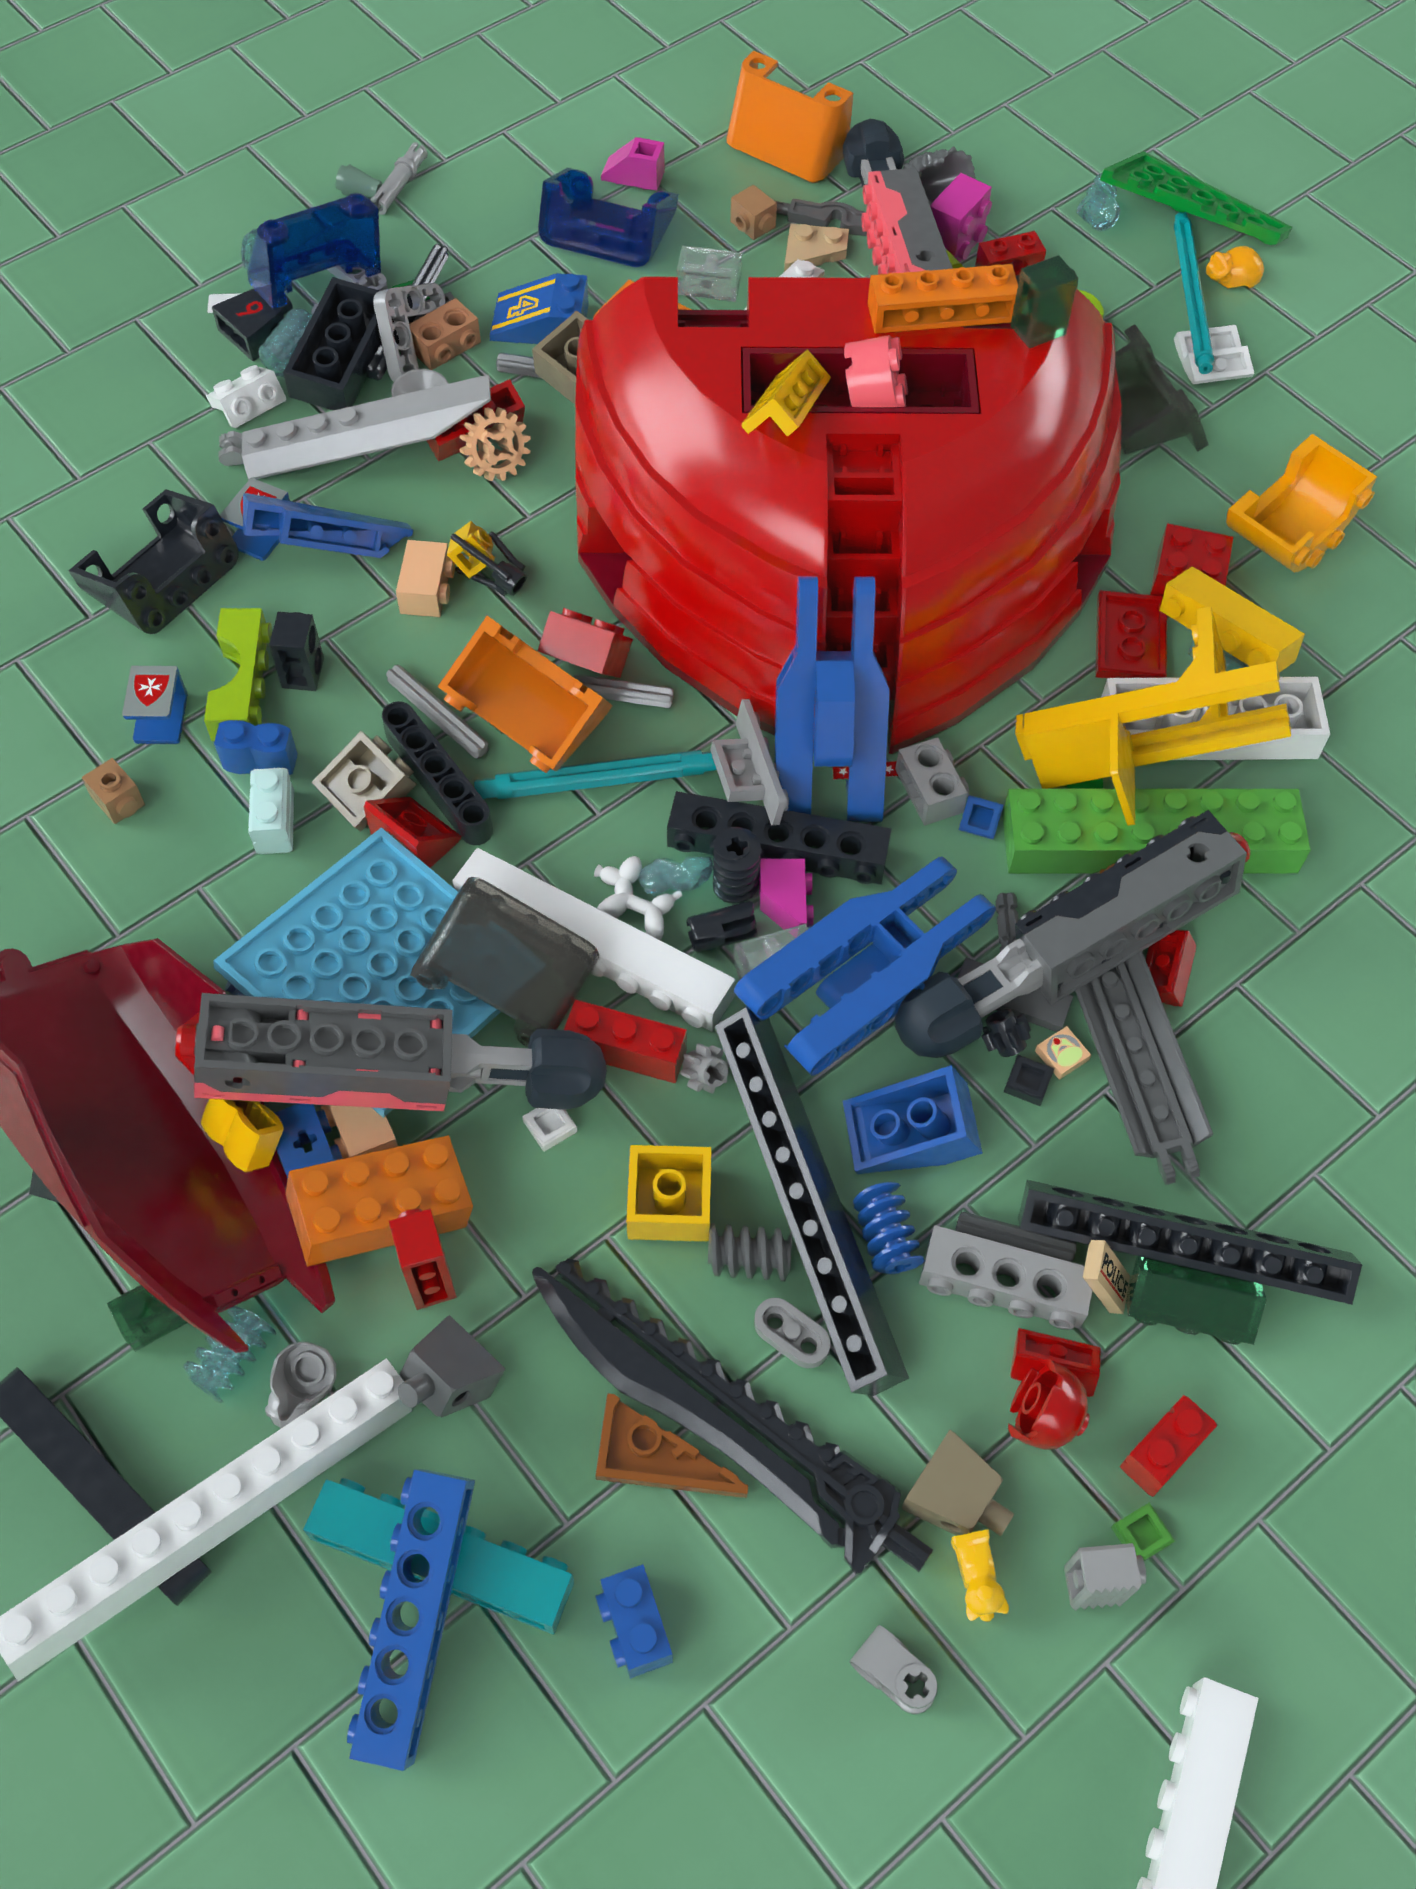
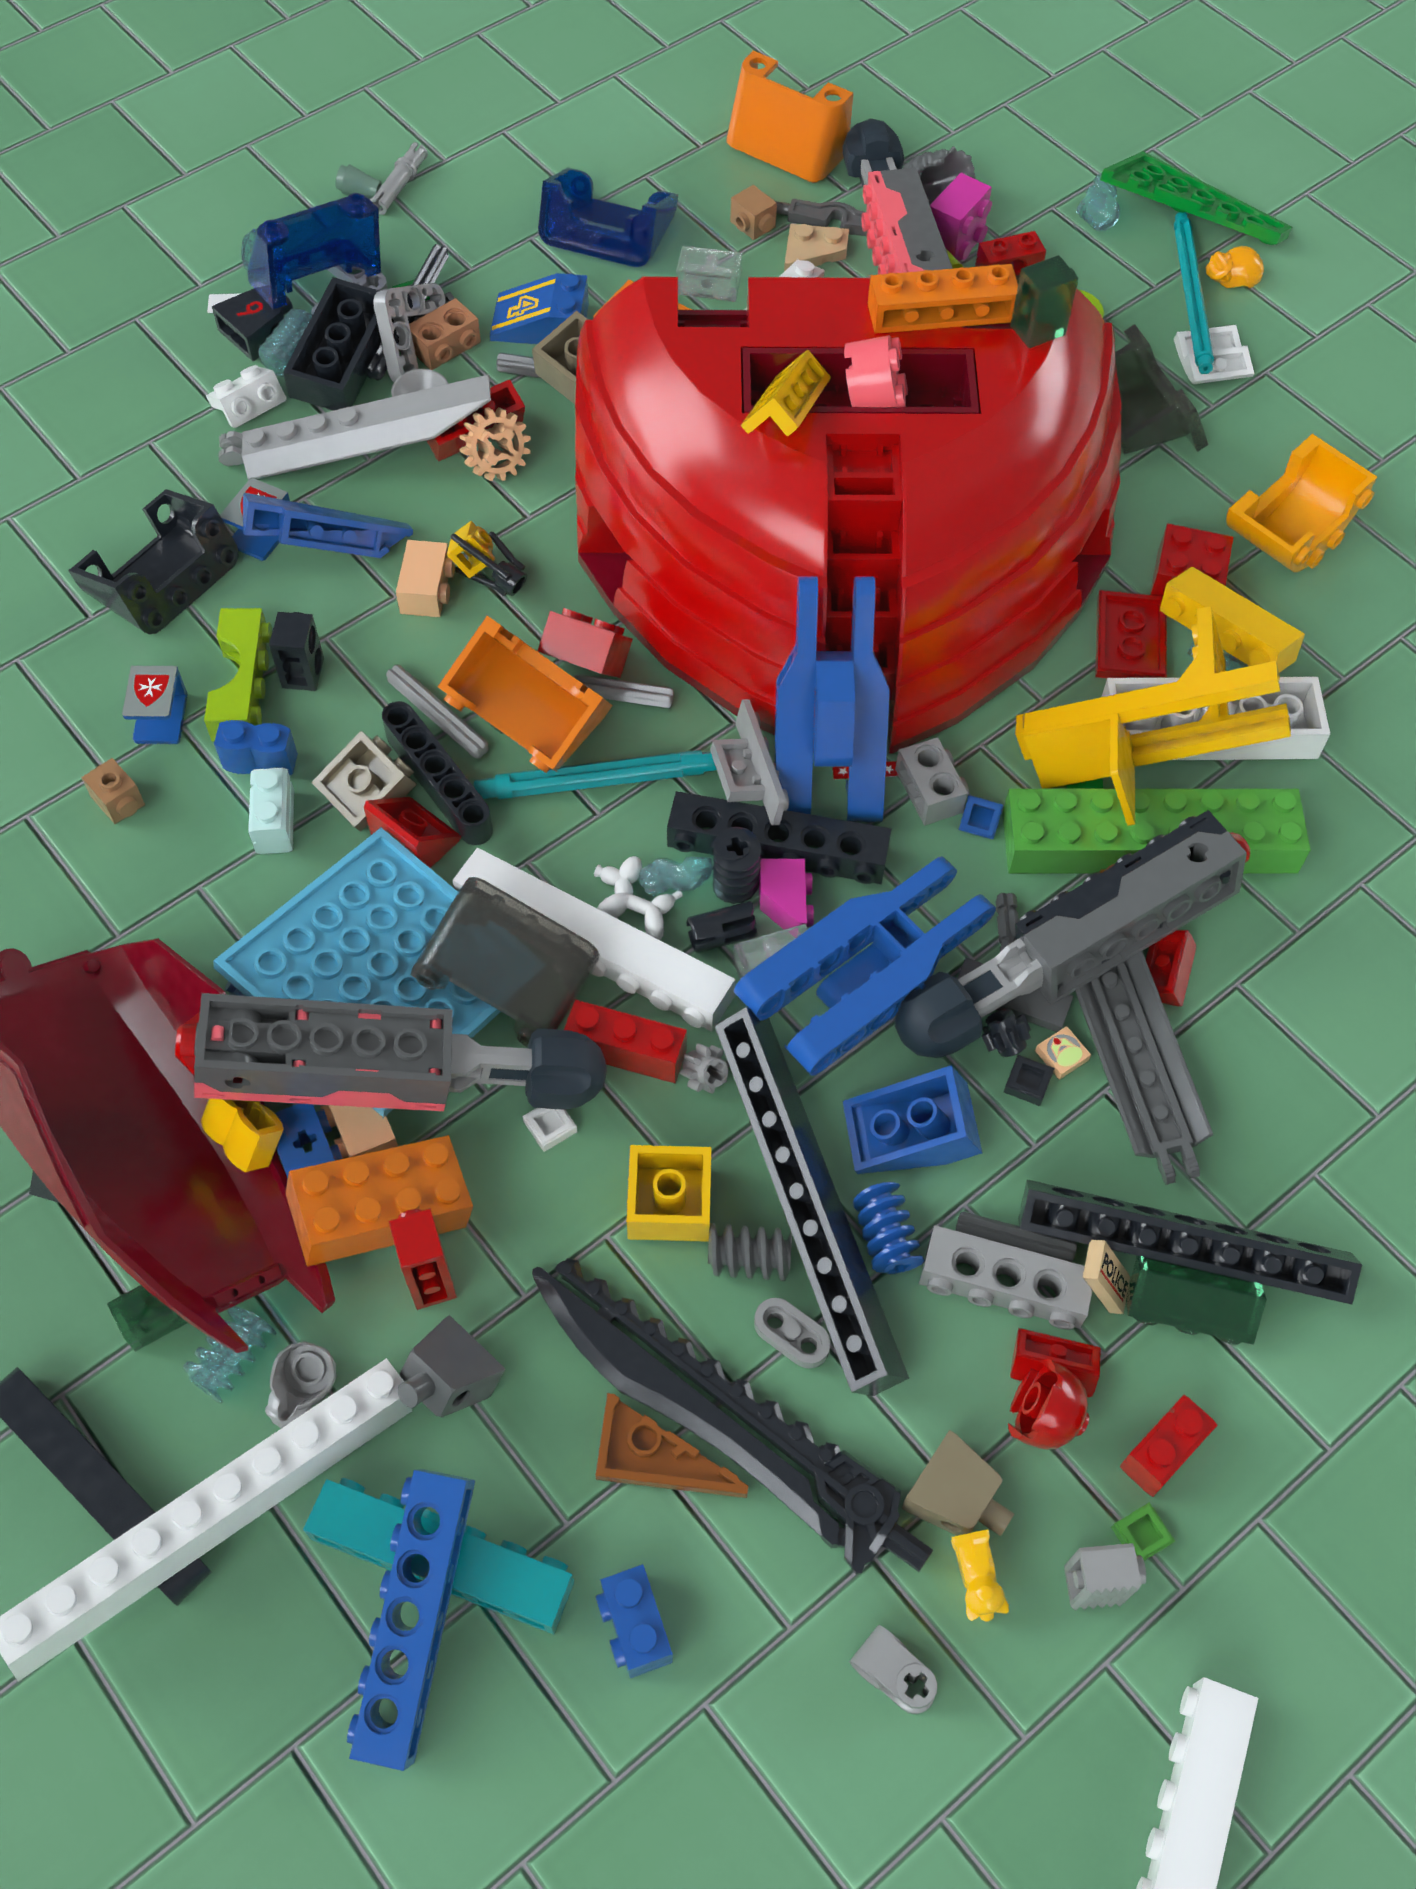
(636, 164): dark pink slope -> none

